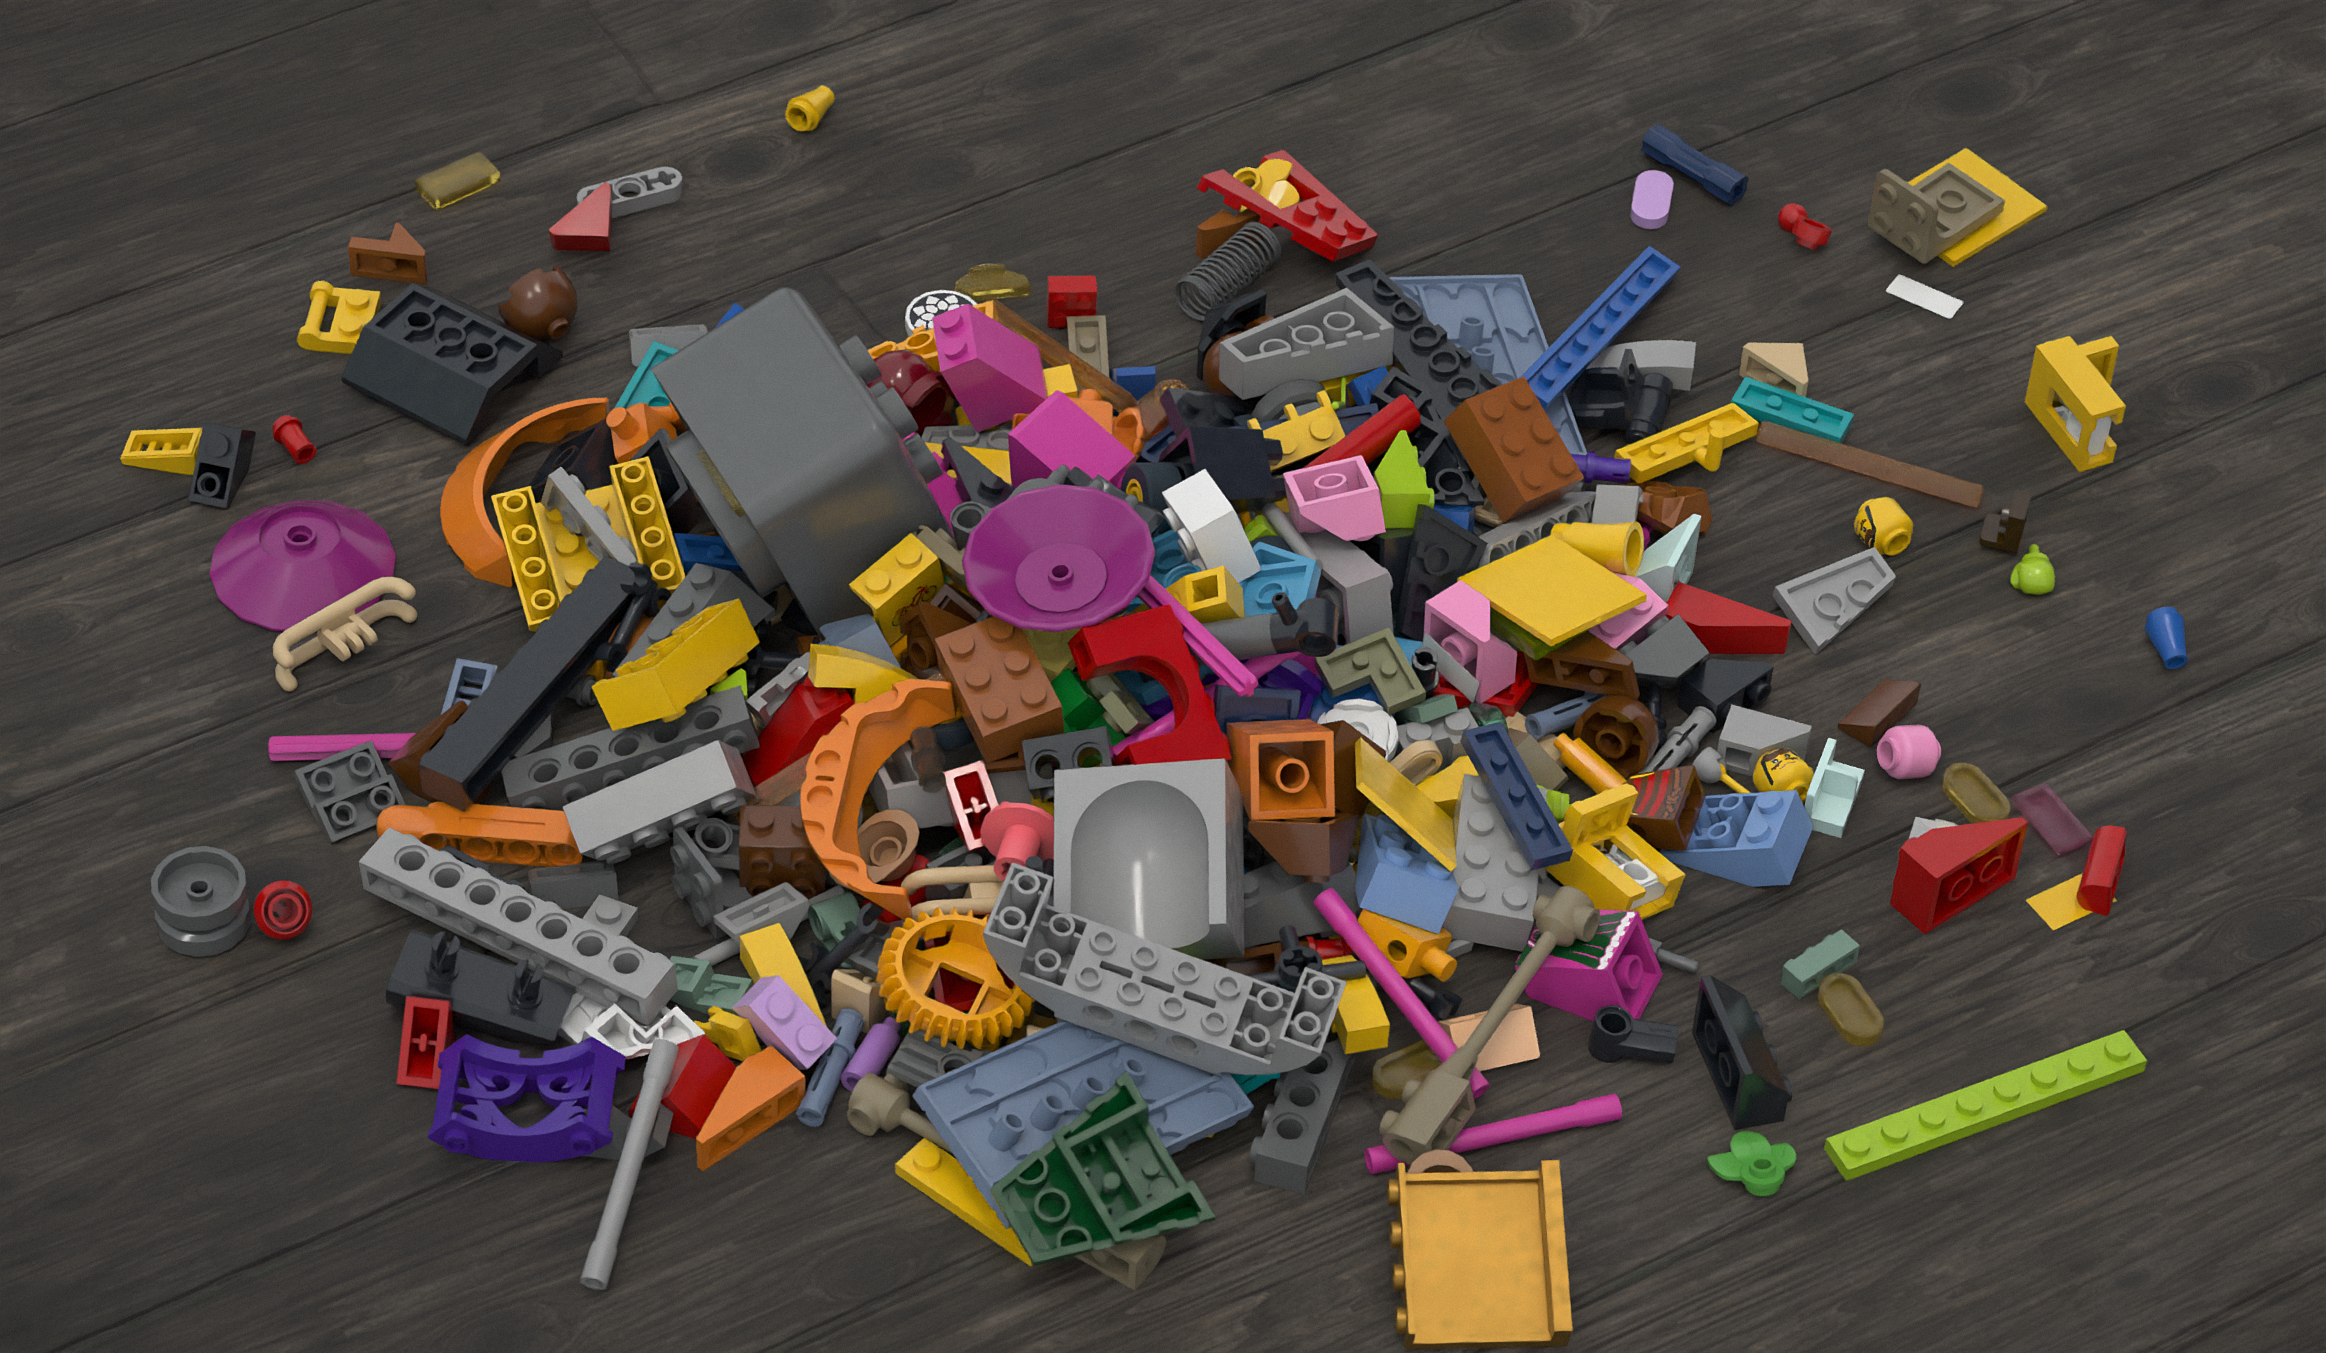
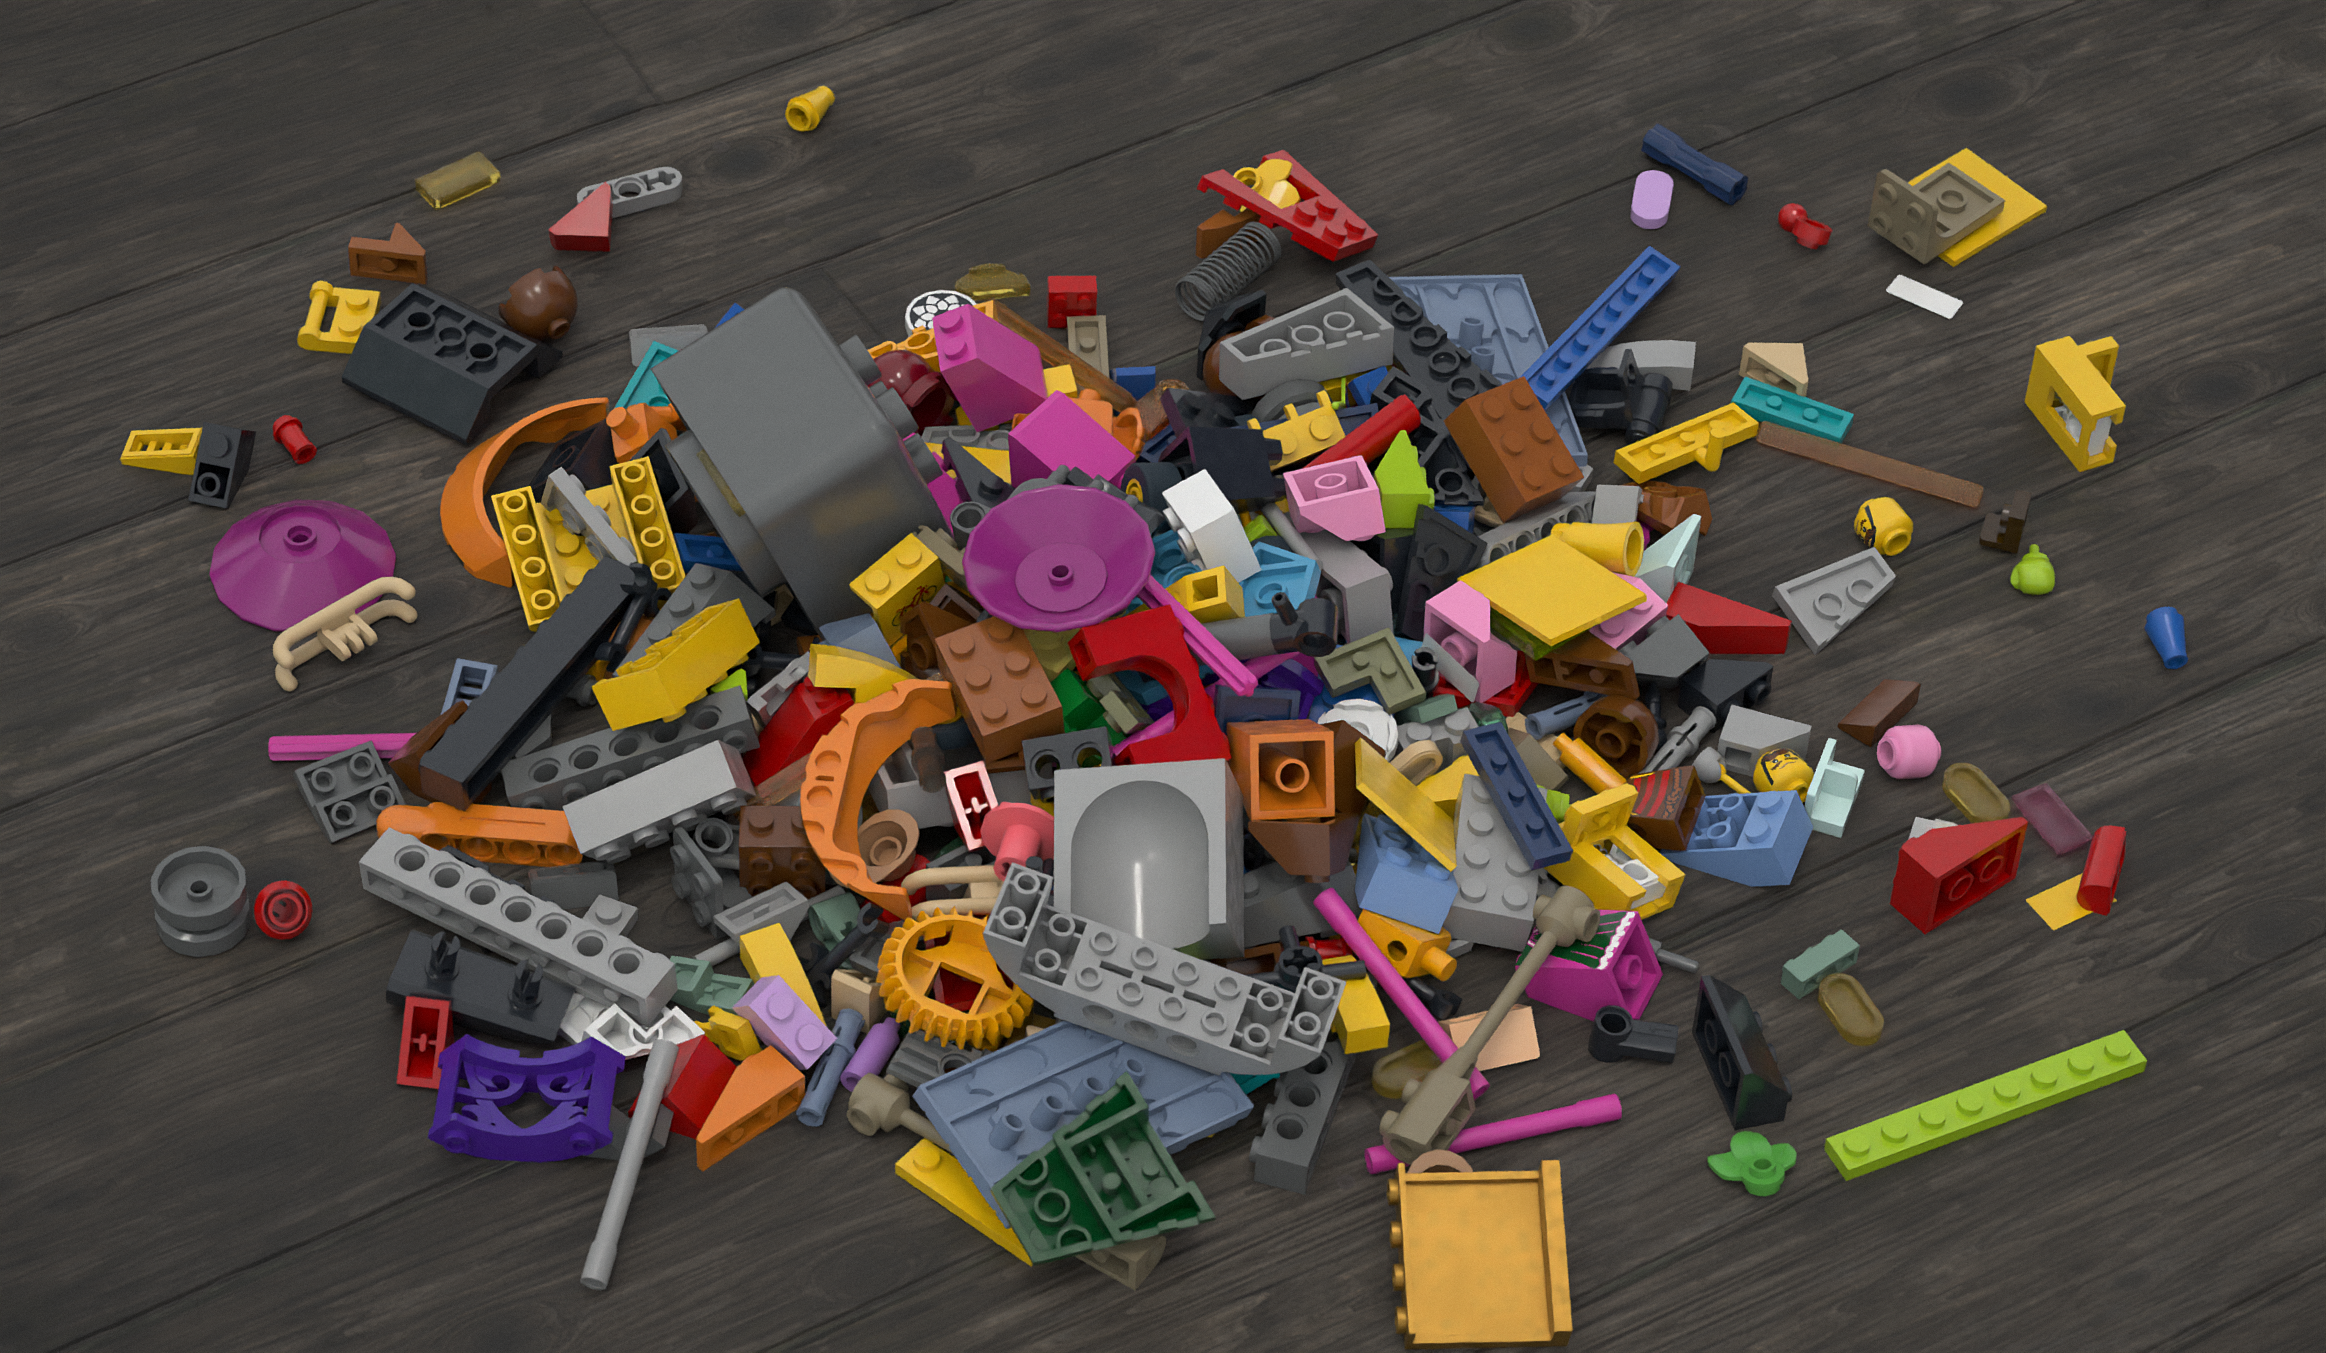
(1603, 468): dark purple pin -> none

